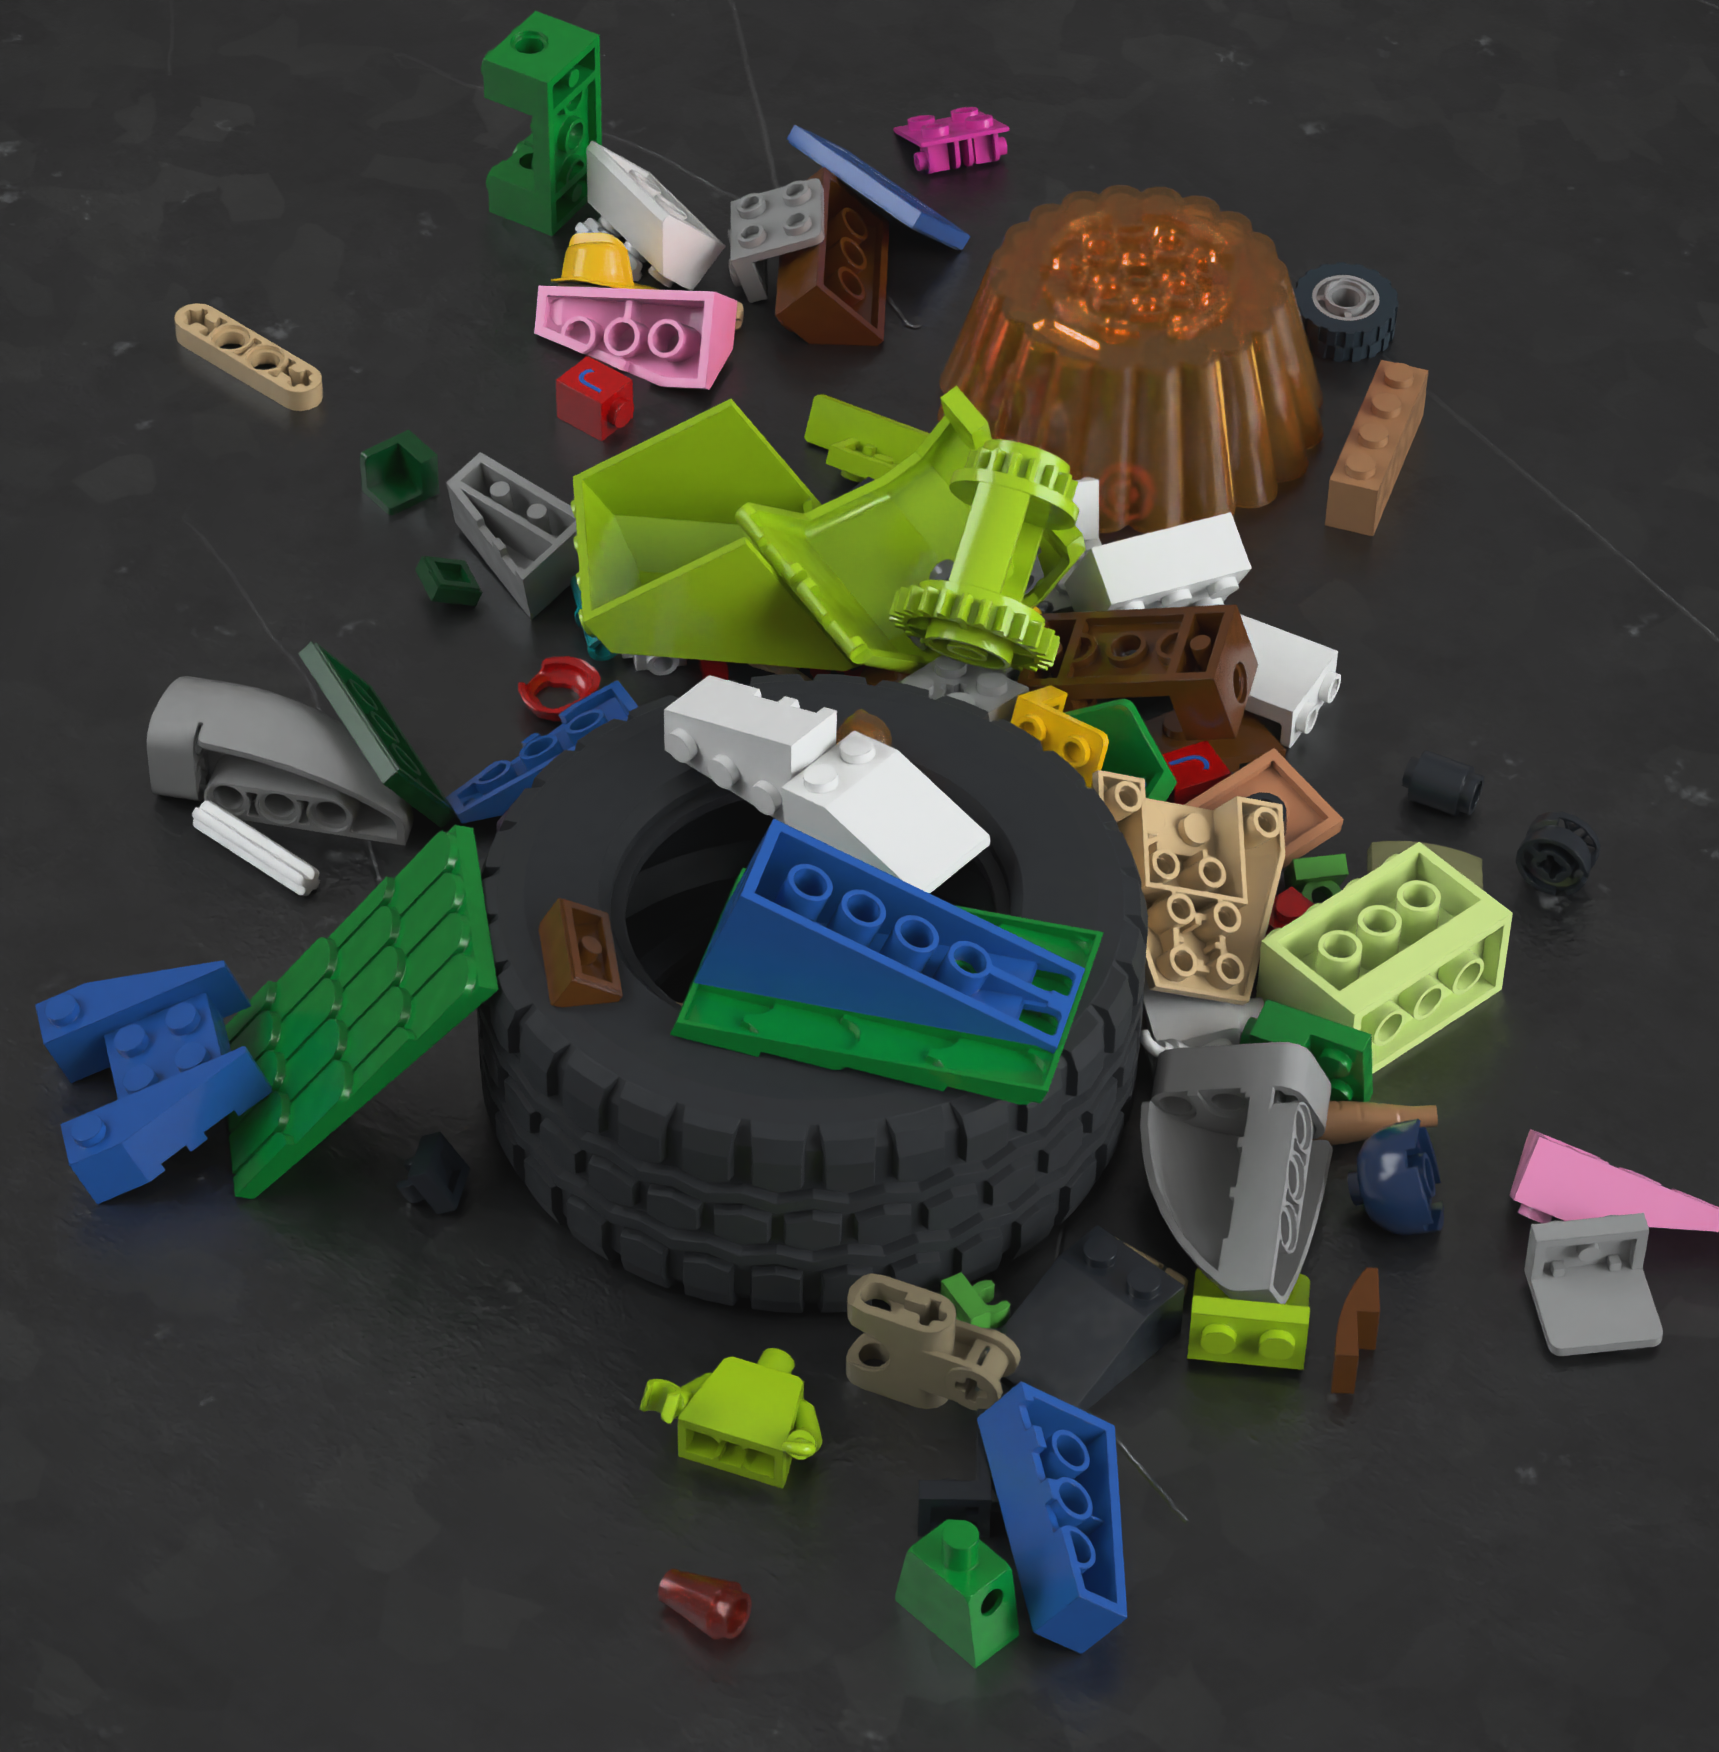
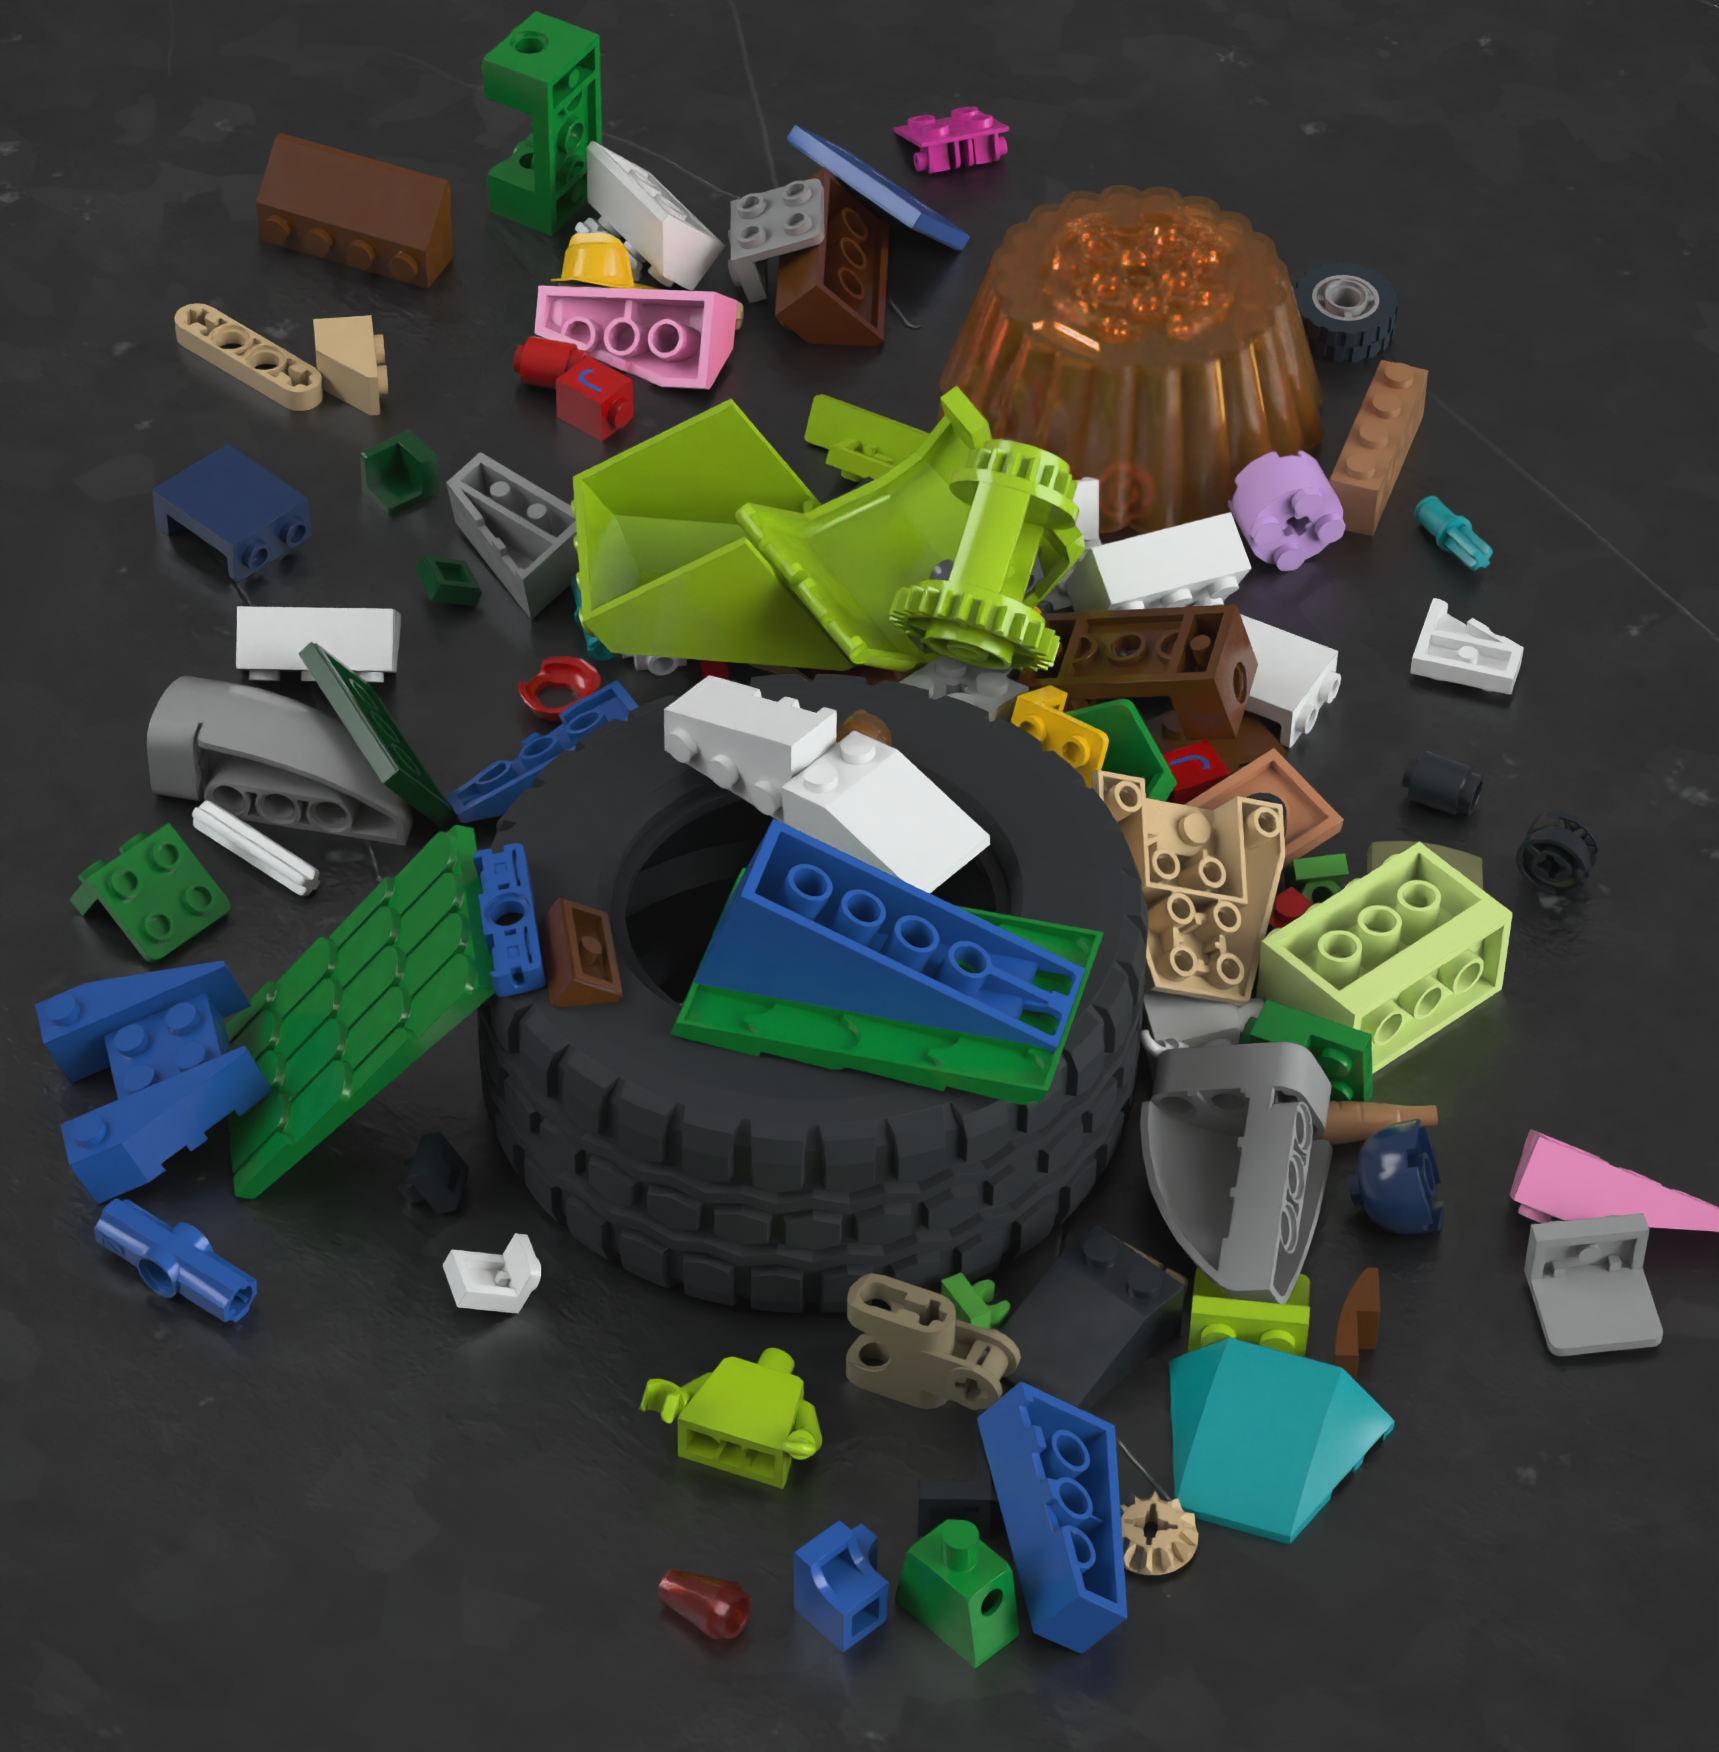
(153, 893): none -> green bracket
(175, 1260): none -> blue piece
(234, 509): none -> dark blue panel
(349, 359): none -> tan slope
(355, 211): none -> reddish brown slope
(357, 637): none -> white slope
(494, 1280): none -> white bracket
(514, 947): none -> blue piece
(545, 360): none -> red brick
(840, 1584): none -> blue brick
(1173, 1542): none -> tan gear
(1265, 1435): none -> teal wedge
(1286, 509): none -> lavender brick
(1453, 533): none -> teal axle
(1465, 652): none -> white wing

